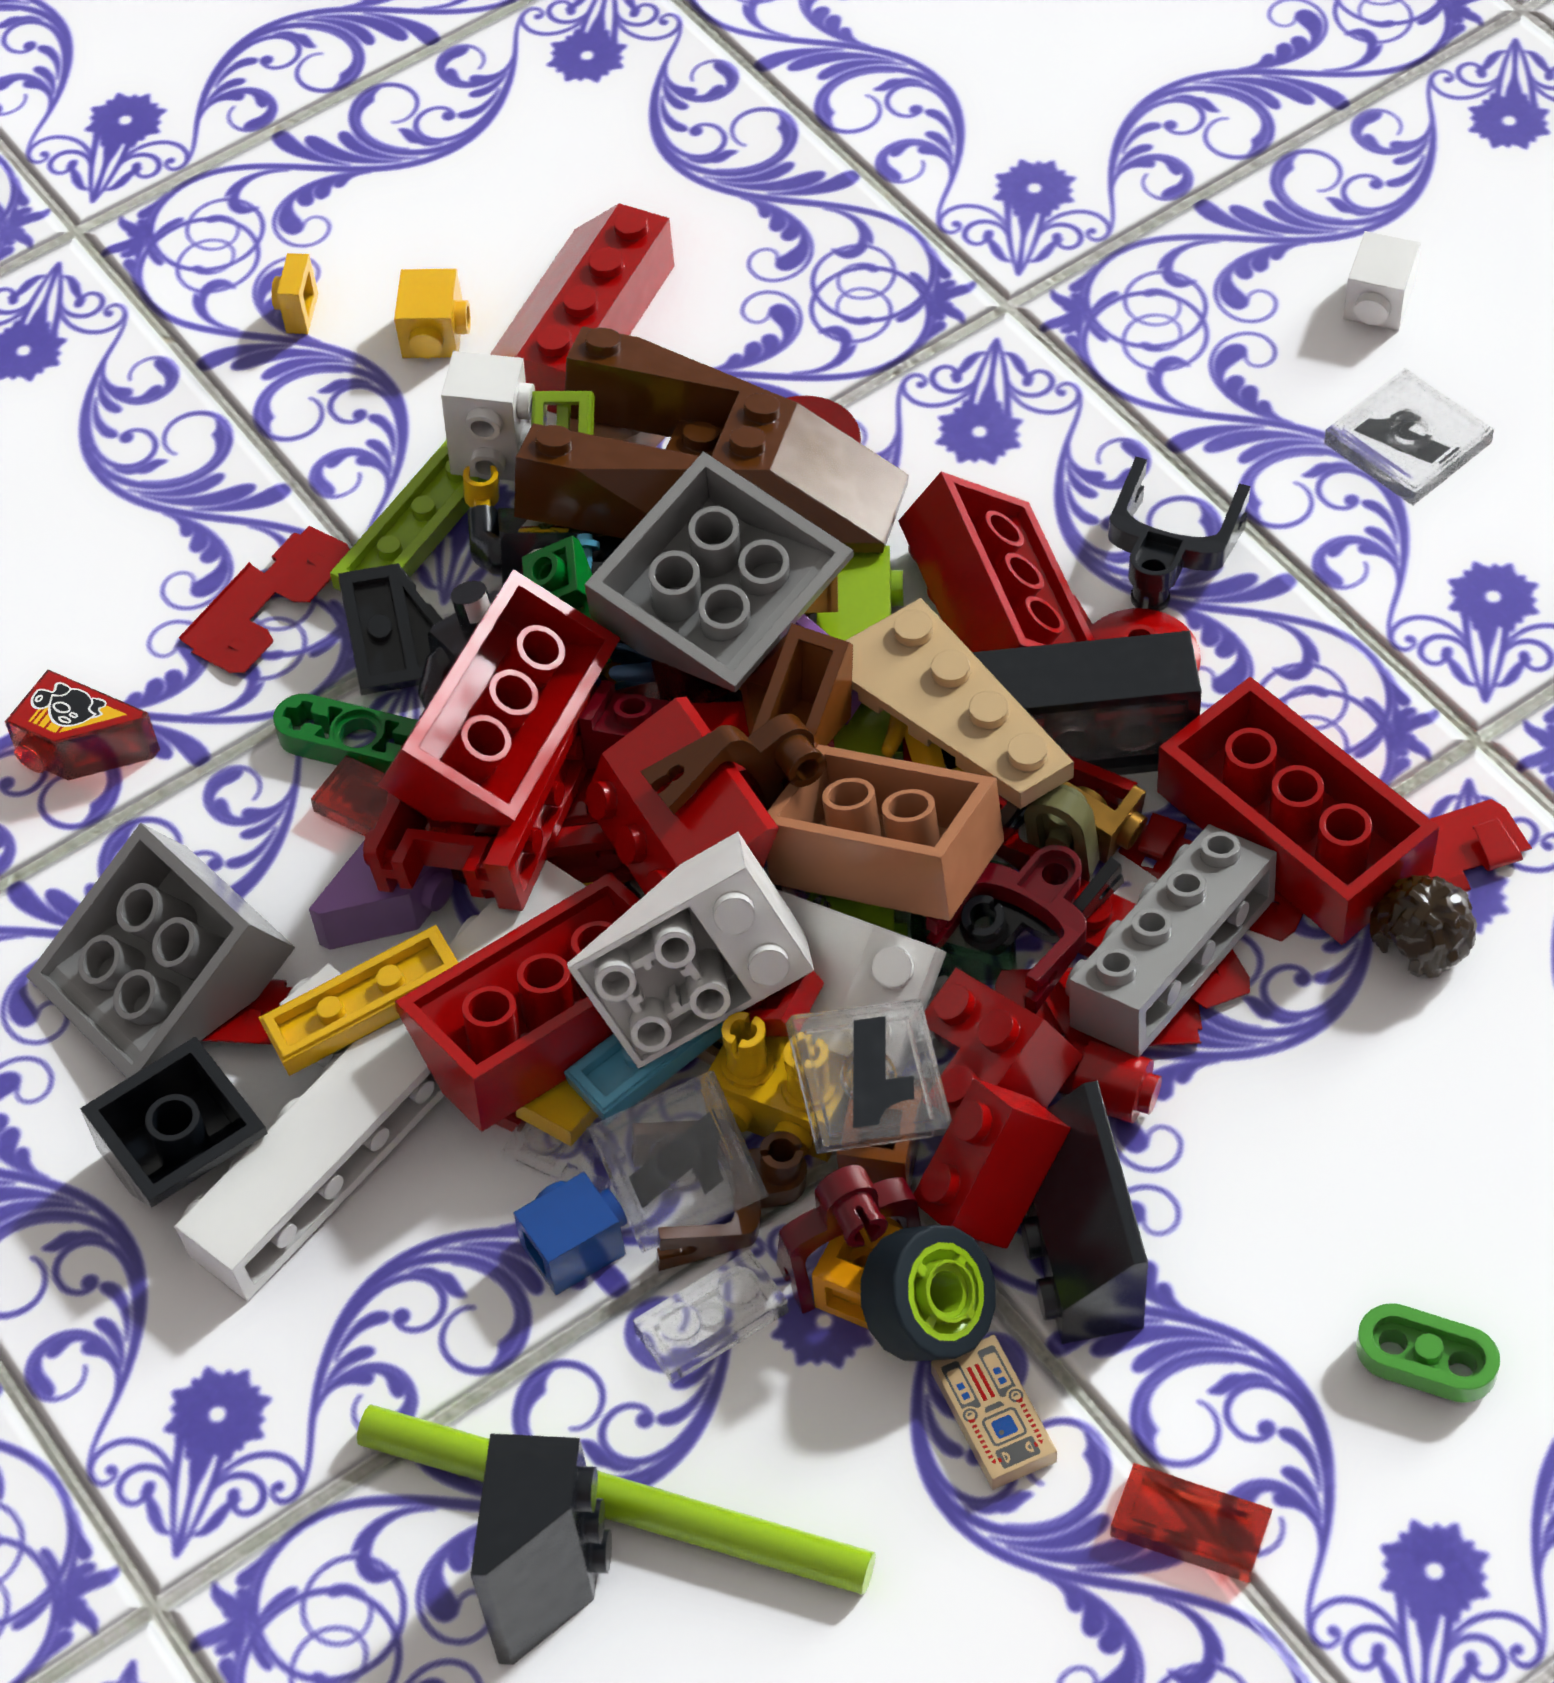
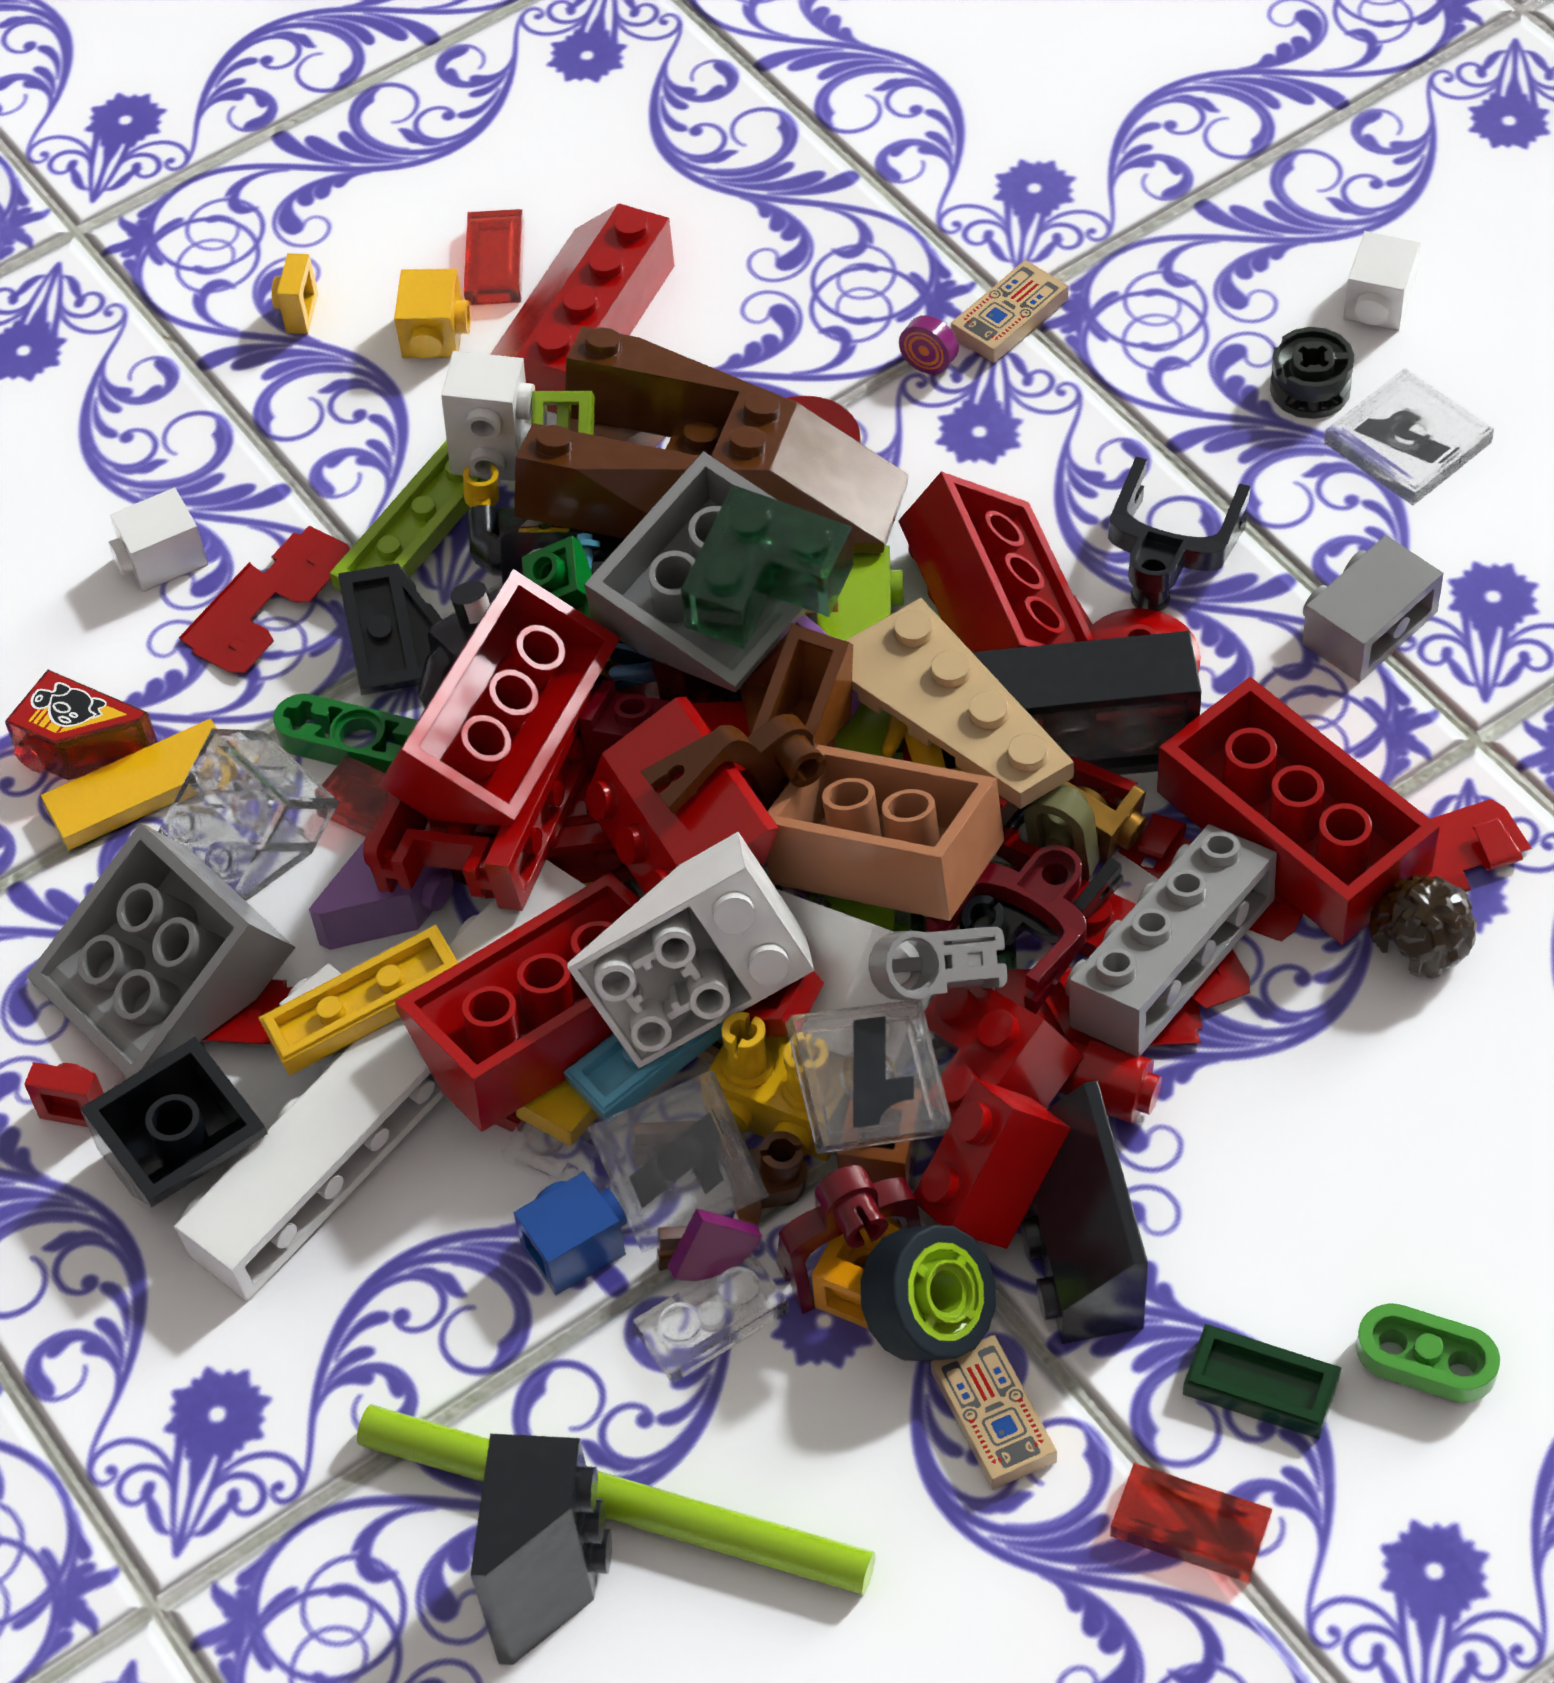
(61, 1091): none -> red plate
(124, 788): none -> yellow tile
(156, 540): none -> white brick
(248, 809): none -> clear slope
(494, 257): none -> clear red tile
(712, 1246): none -> magenta tile
(762, 552): none -> clear green brick
(928, 345): none -> magenta tile
(945, 961): none -> light grey piece
(1009, 311): none -> tan tile
(1262, 1381): none -> dark green tile
(1313, 368): none -> pearl dark grey wheel
(1371, 607): none -> light grey brick

